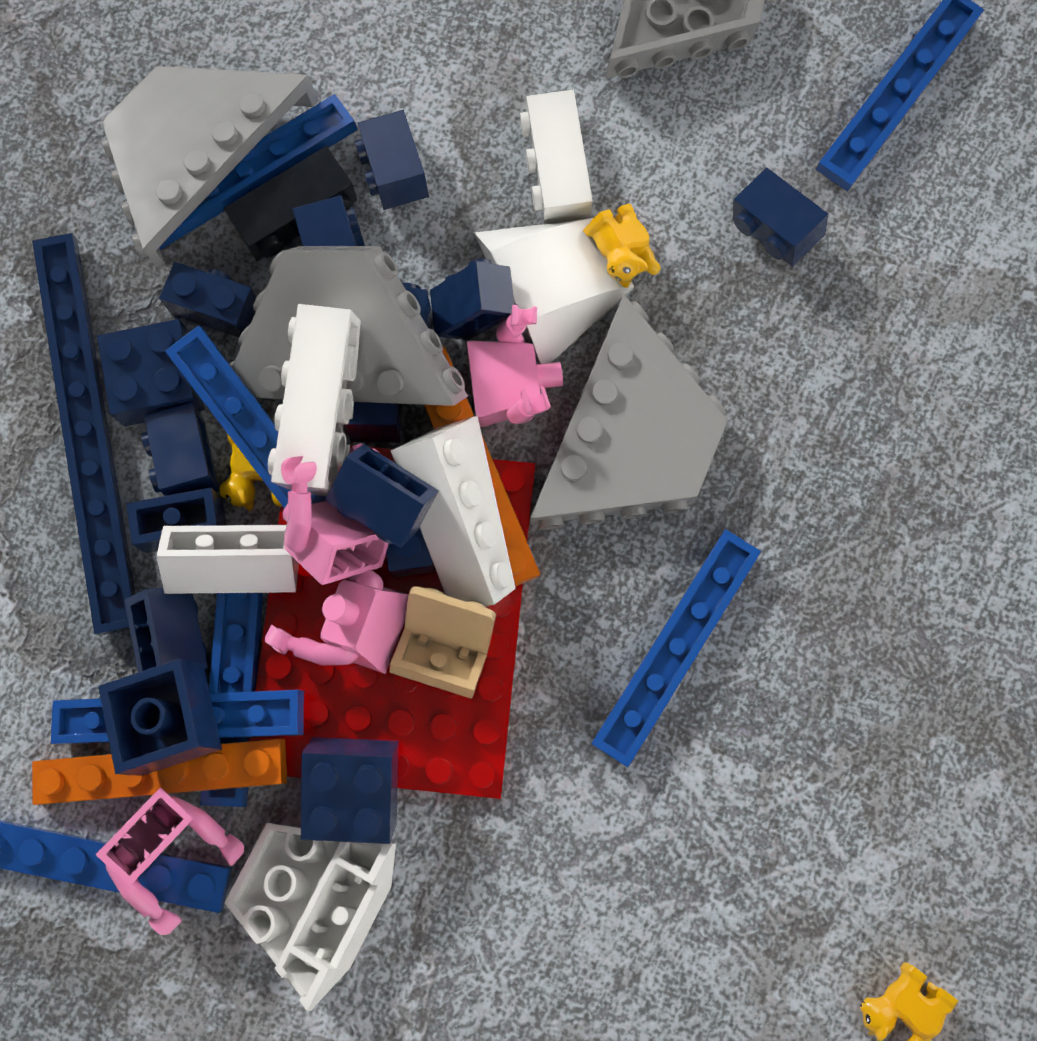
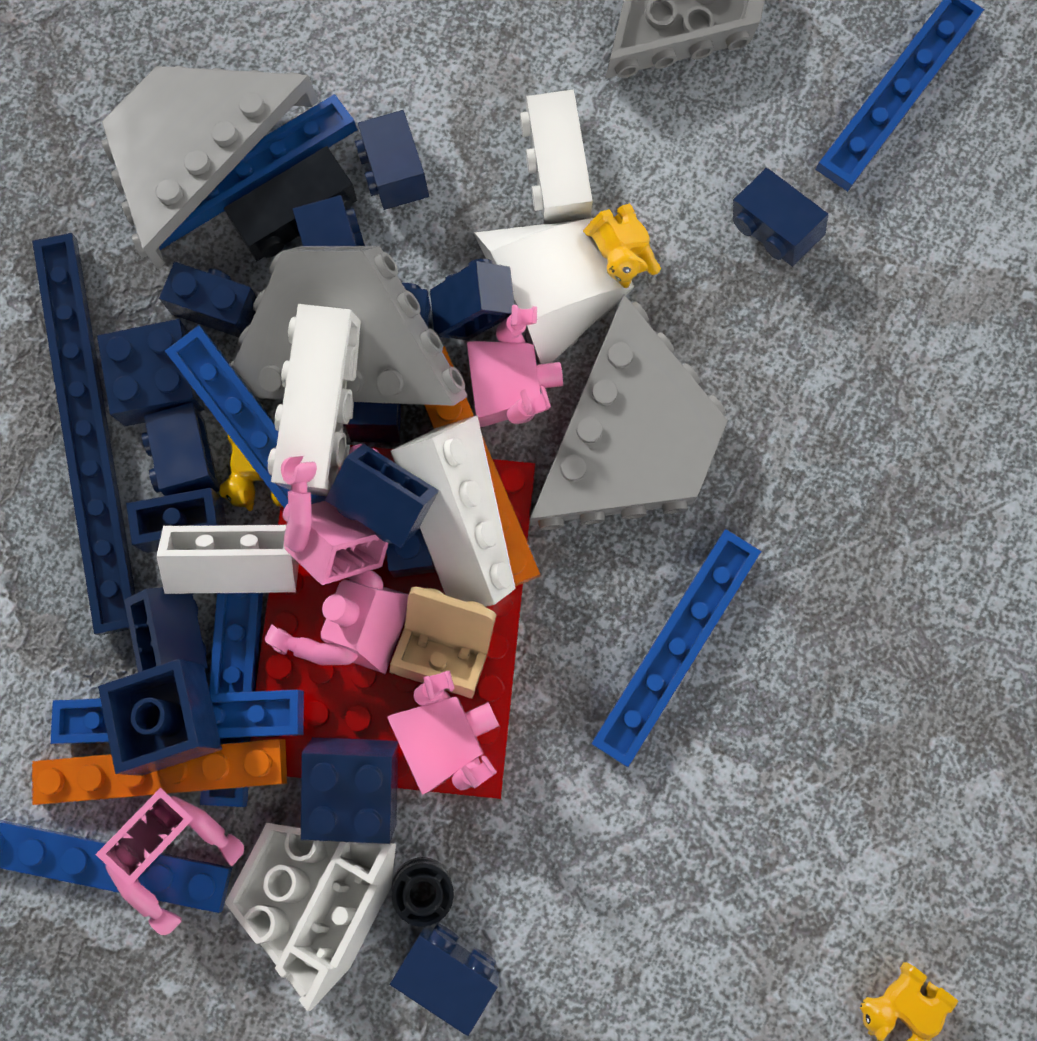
(422, 912): none -> black wheel
(442, 738): none -> bright pink torso
(447, 978): none -> dark blue brick

